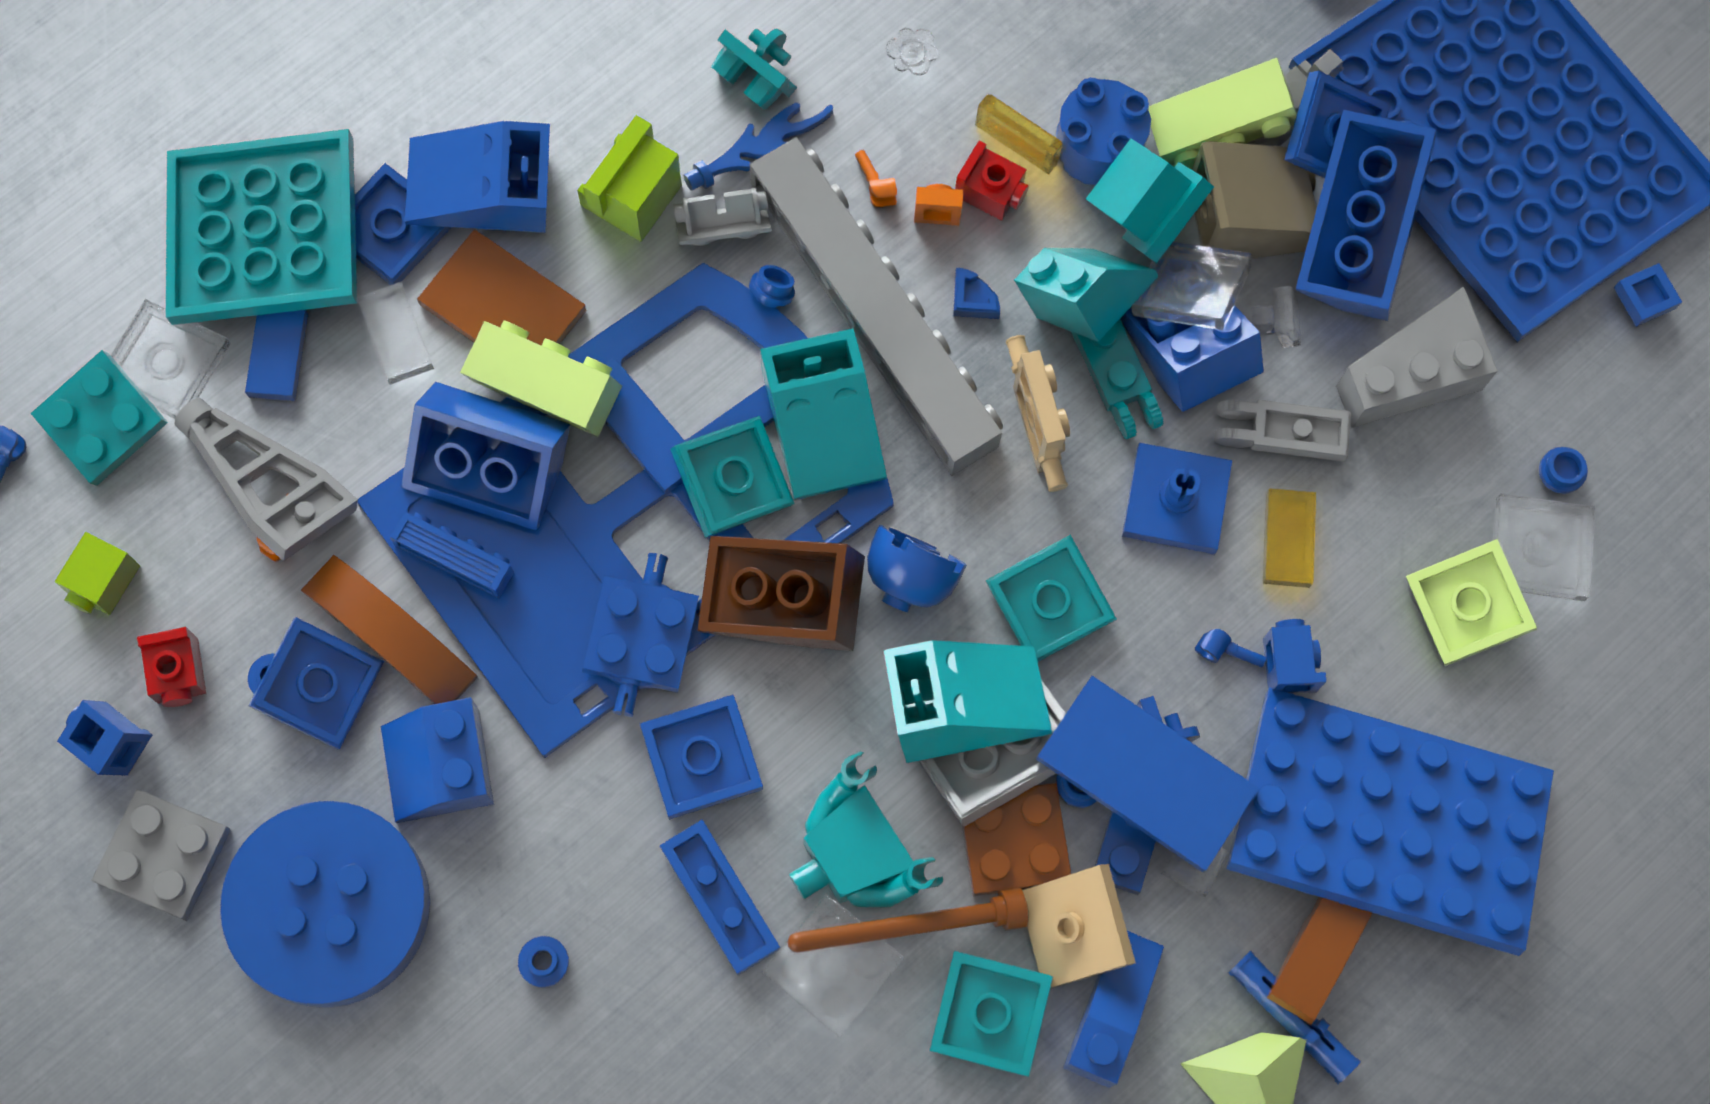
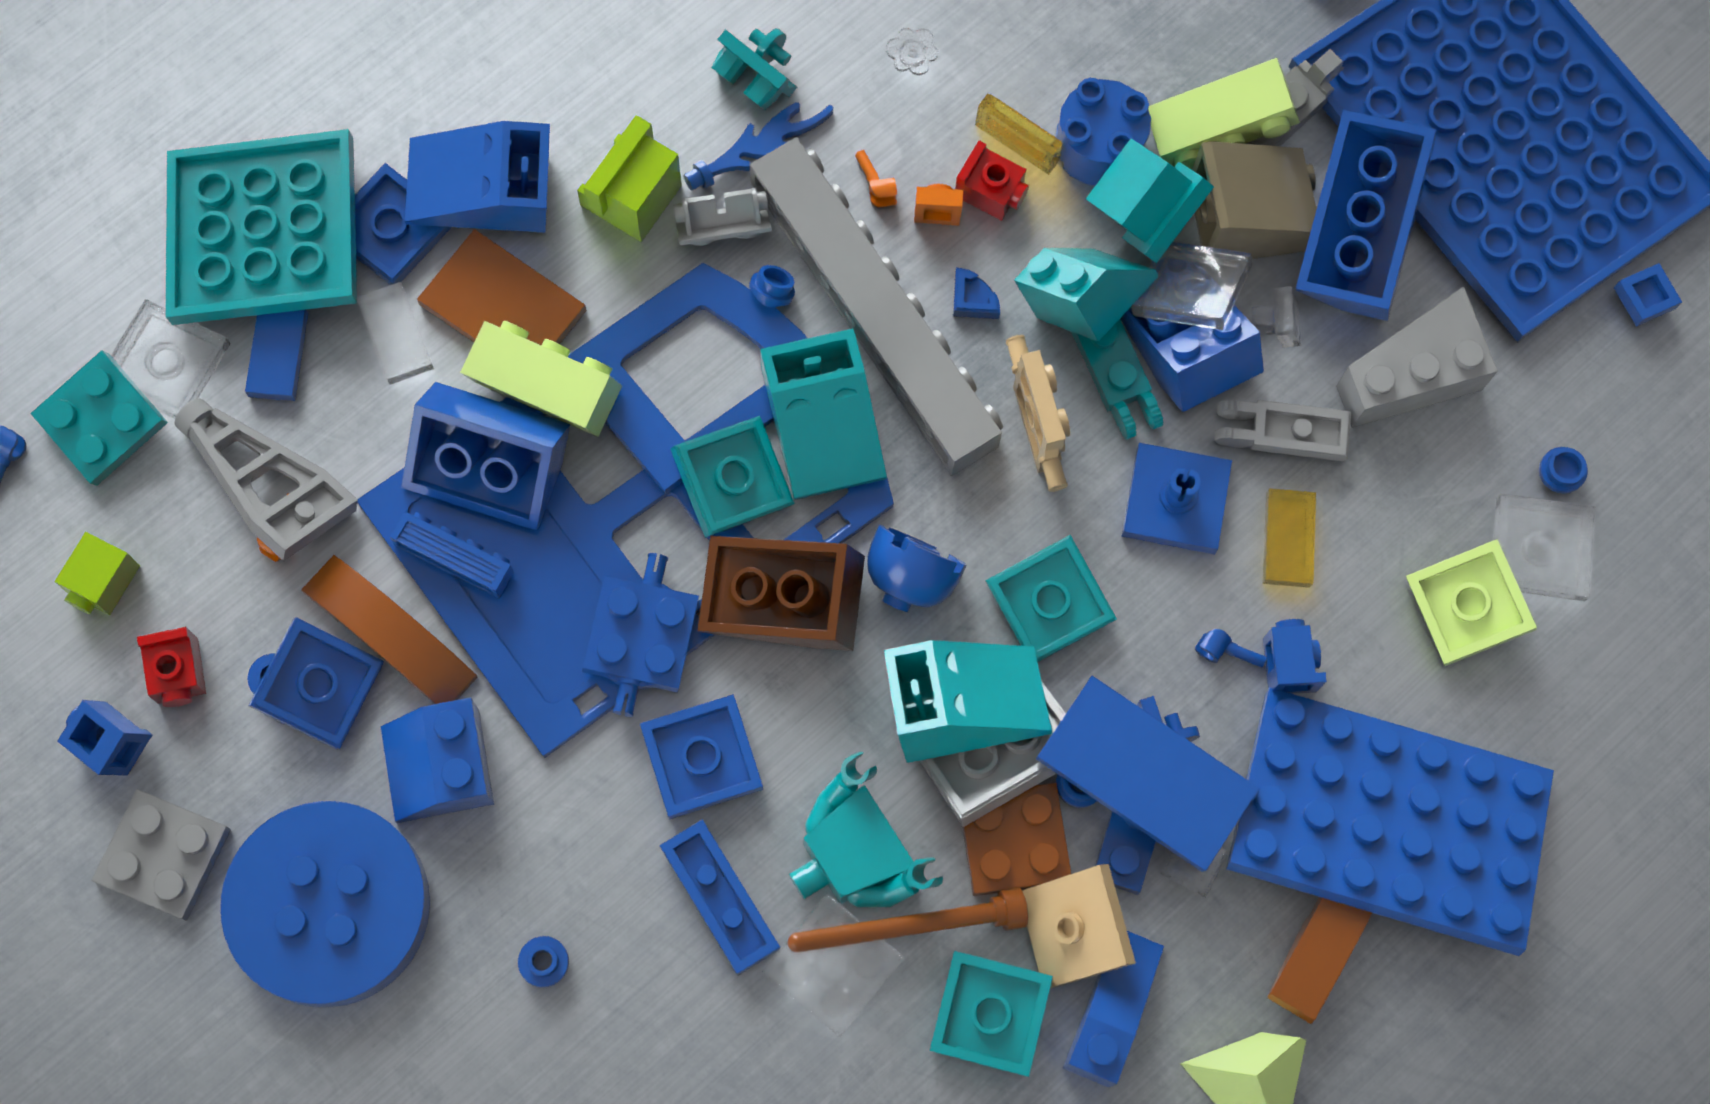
(1319, 1040): blue pin -> none
(1320, 118): blue tile -> none

